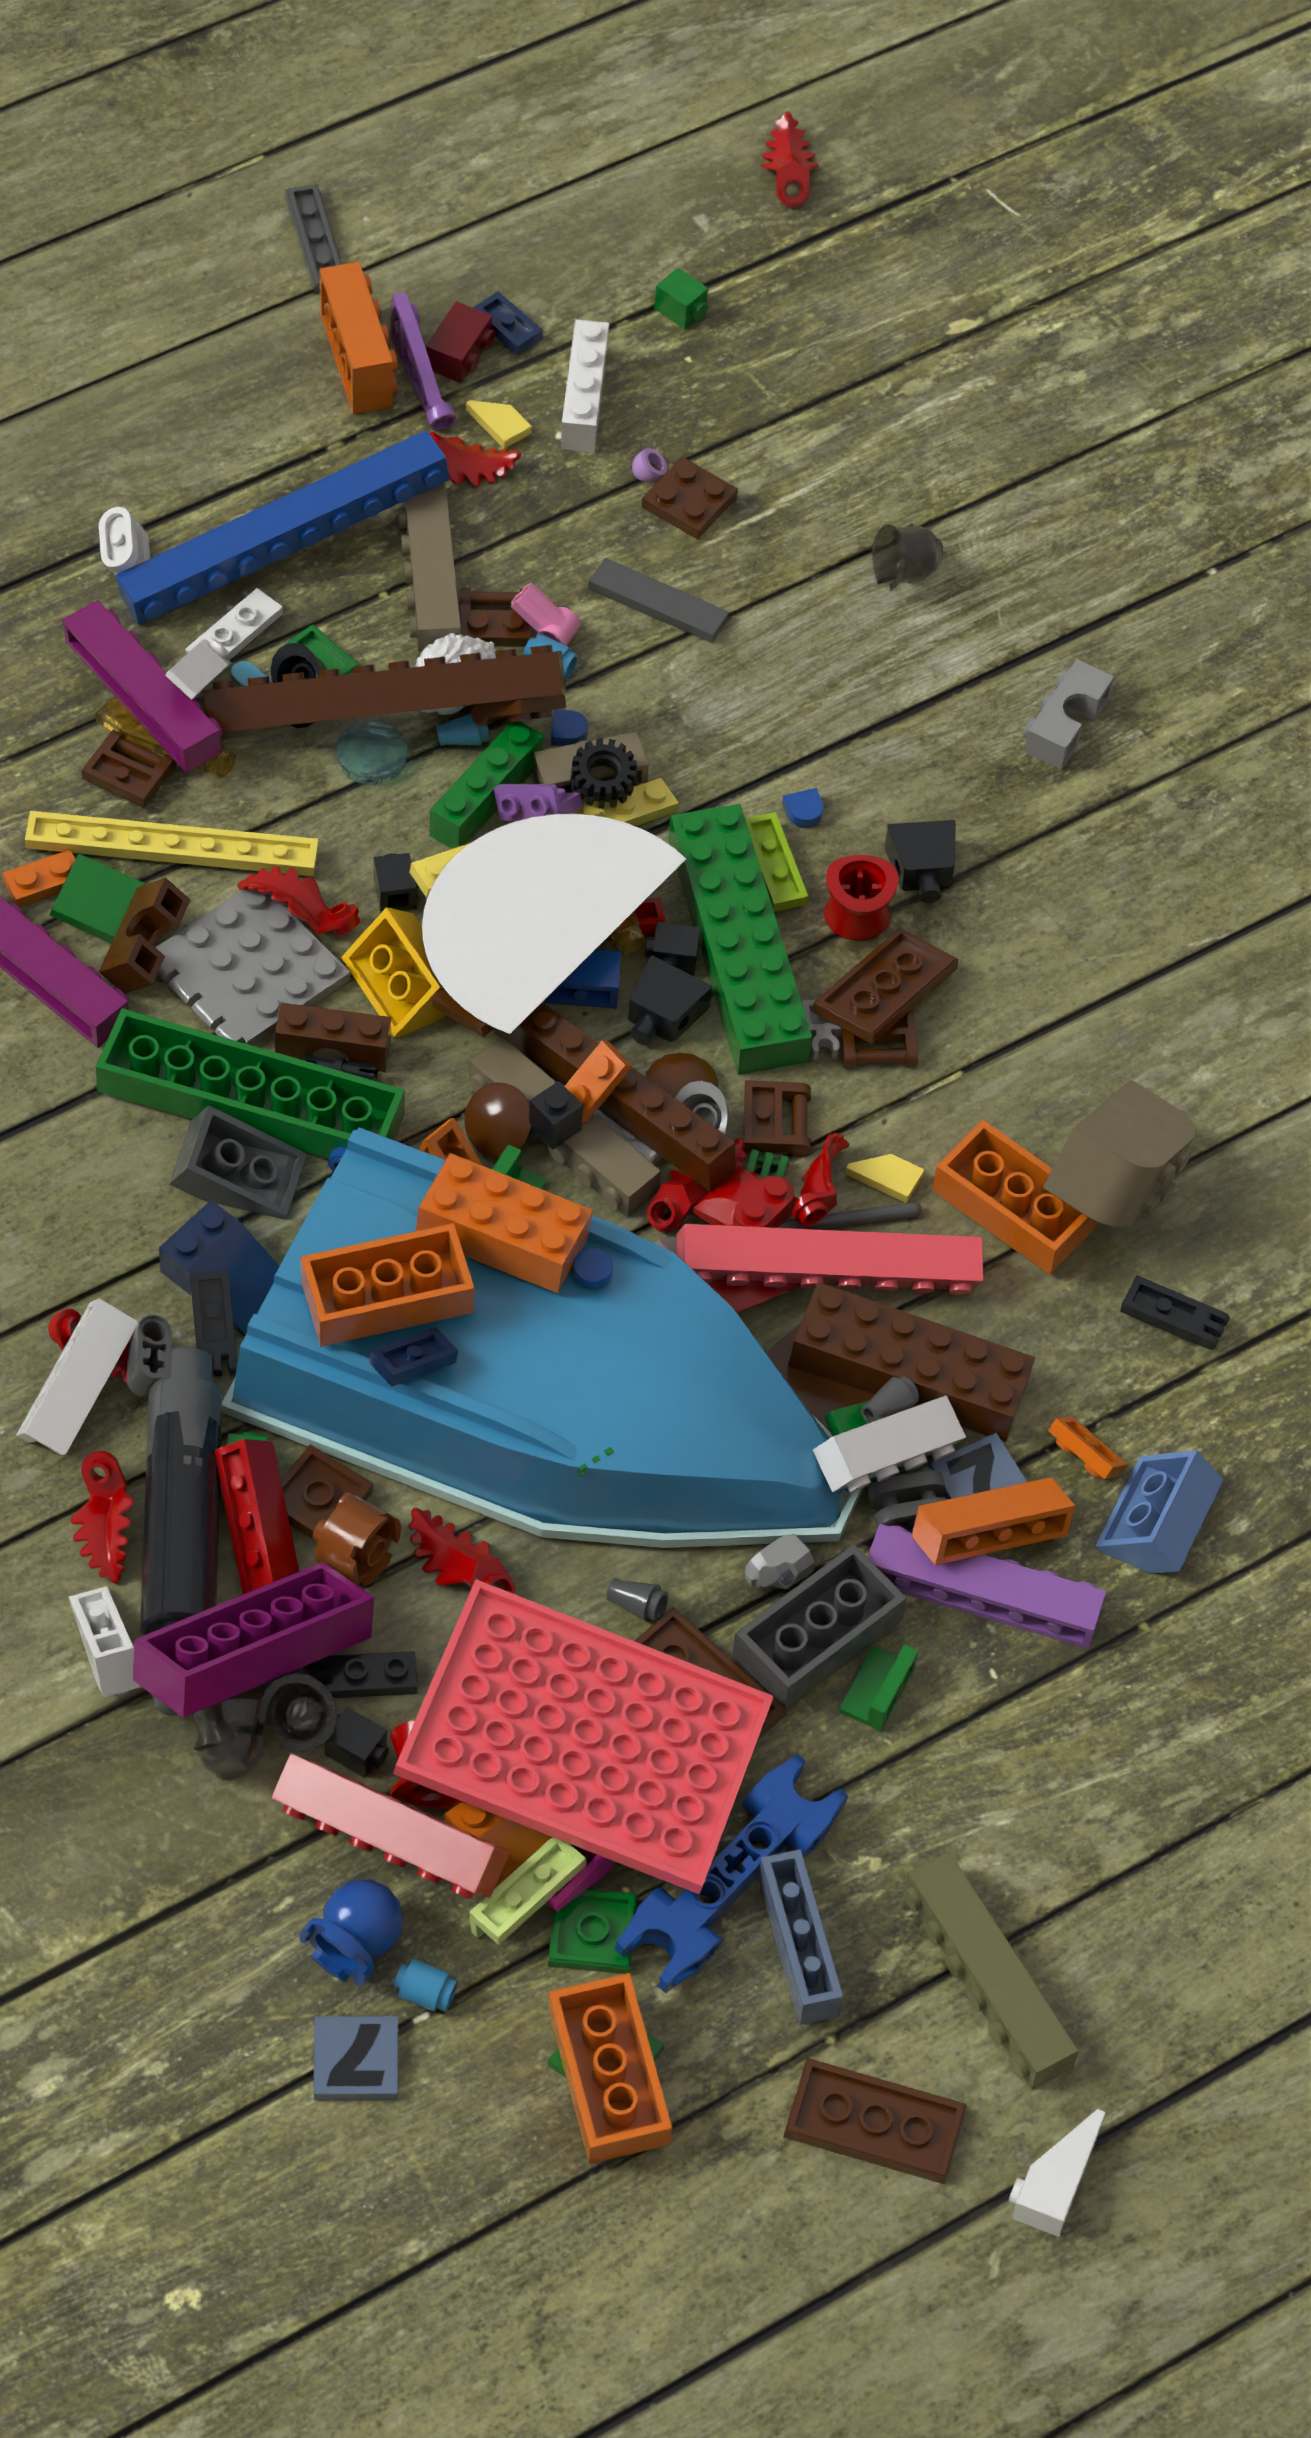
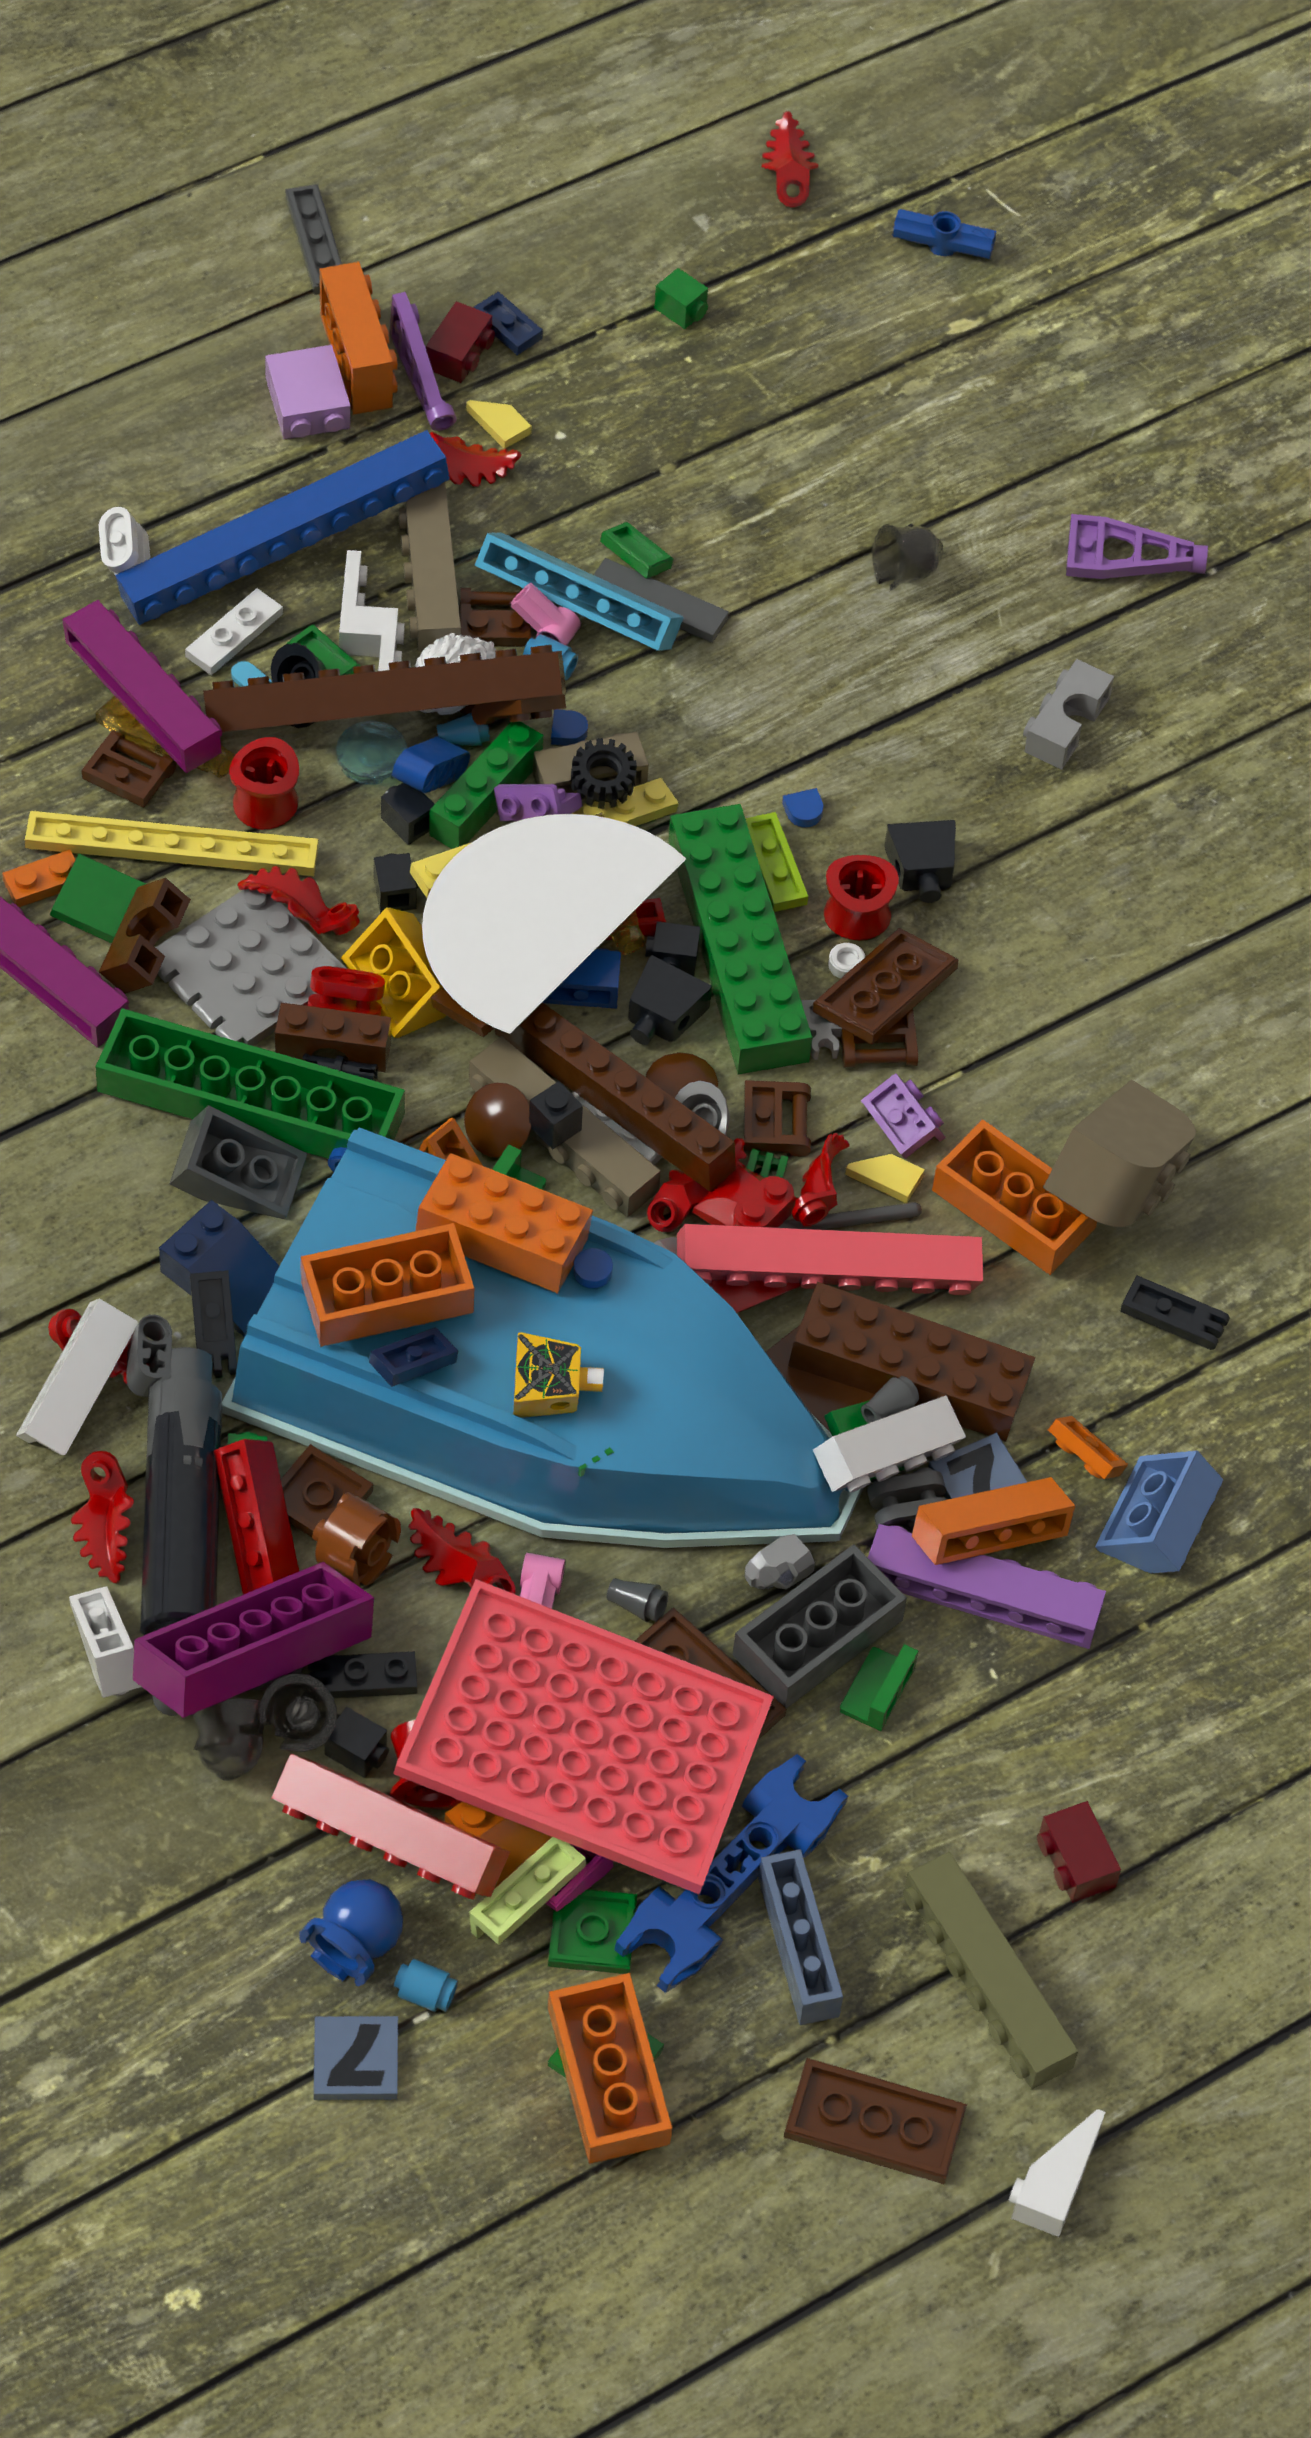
(199, 668): white slope -> none
(265, 783): none -> red hat
(307, 392): none -> lavender brick
(346, 990): none -> red brick
(365, 628): none -> white bracket
(406, 812): none -> black brick
(431, 764): none -> blue beam
(541, 1578): none -> bright pink piece
(550, 1376): none -> torso
(580, 591): none -> medium azure brick
(584, 386): white brick -> none
(598, 1078): orange plate -> none
(636, 550): none -> green tile
(642, 468): lavender piece -> none
(689, 497): reddish brown plate -> none
(844, 958): none -> white tile
(902, 1116): none -> medium lavender bracket
(944, 233): none -> blue piece
(1078, 1852): none -> dark red brick
(1087, 542): none -> medium lavender plate

